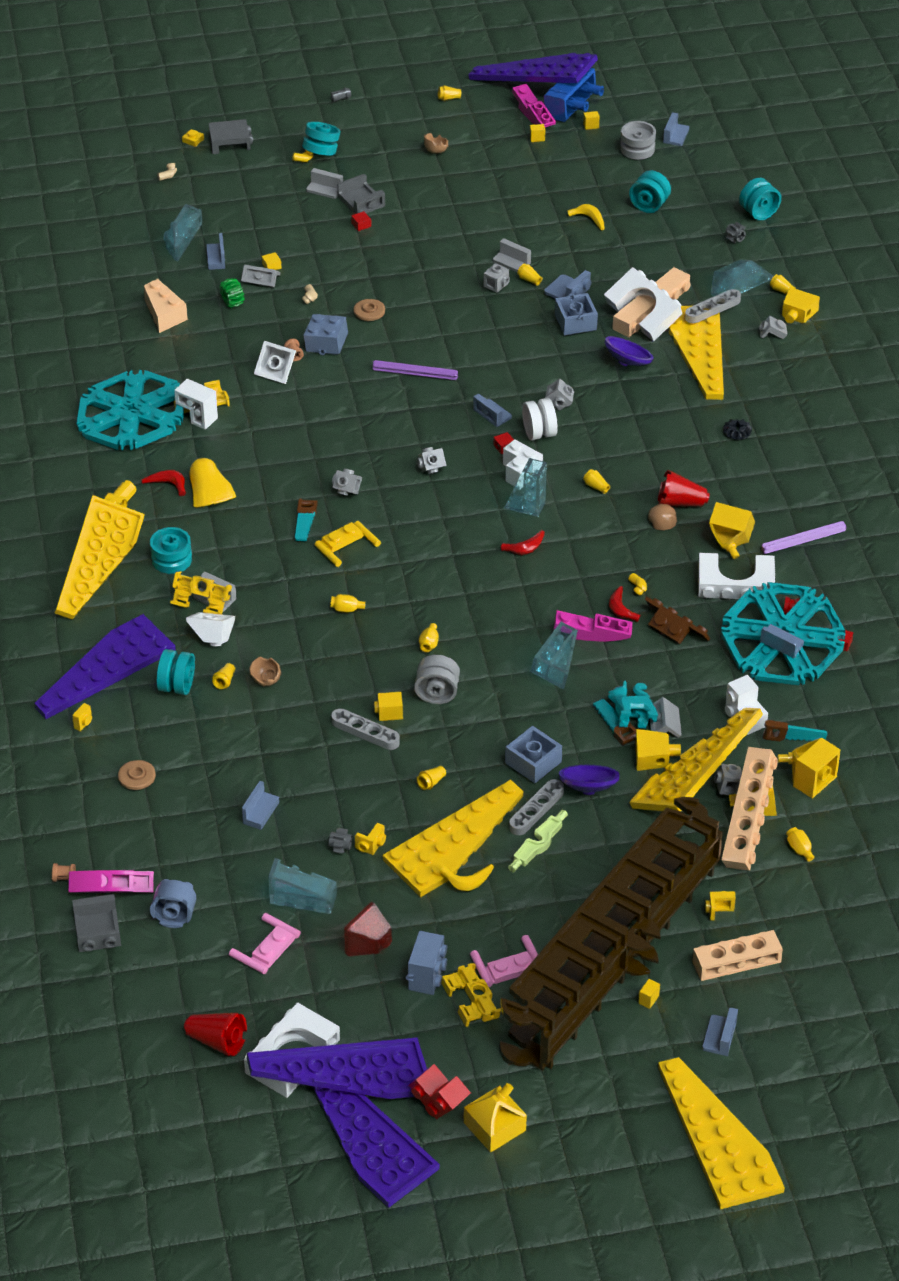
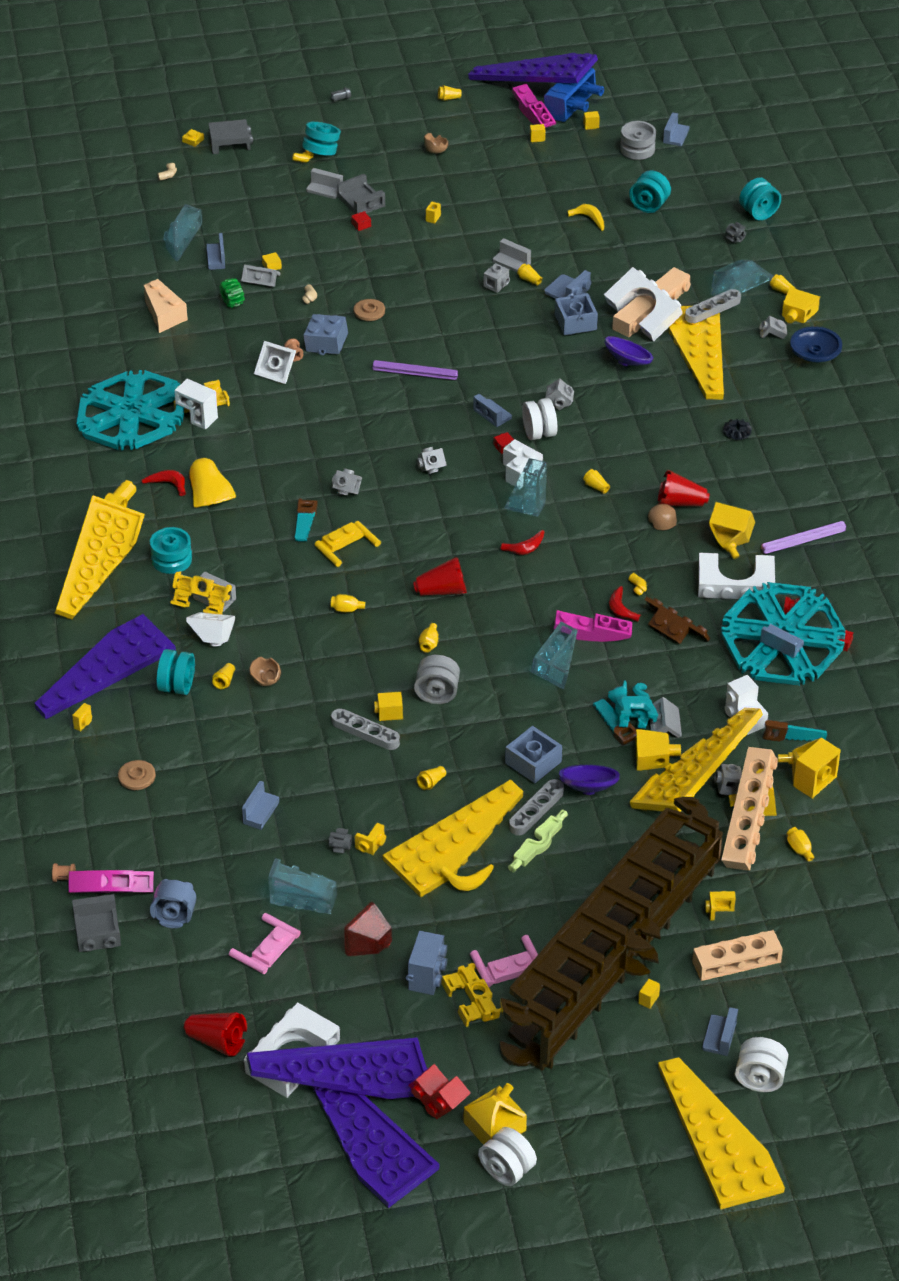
(433, 212): none -> yellow piece
(442, 580): none -> red cone
(507, 1156): none -> white wheel
(761, 1064): none -> white wheel
(816, 344): none -> dark blue dish

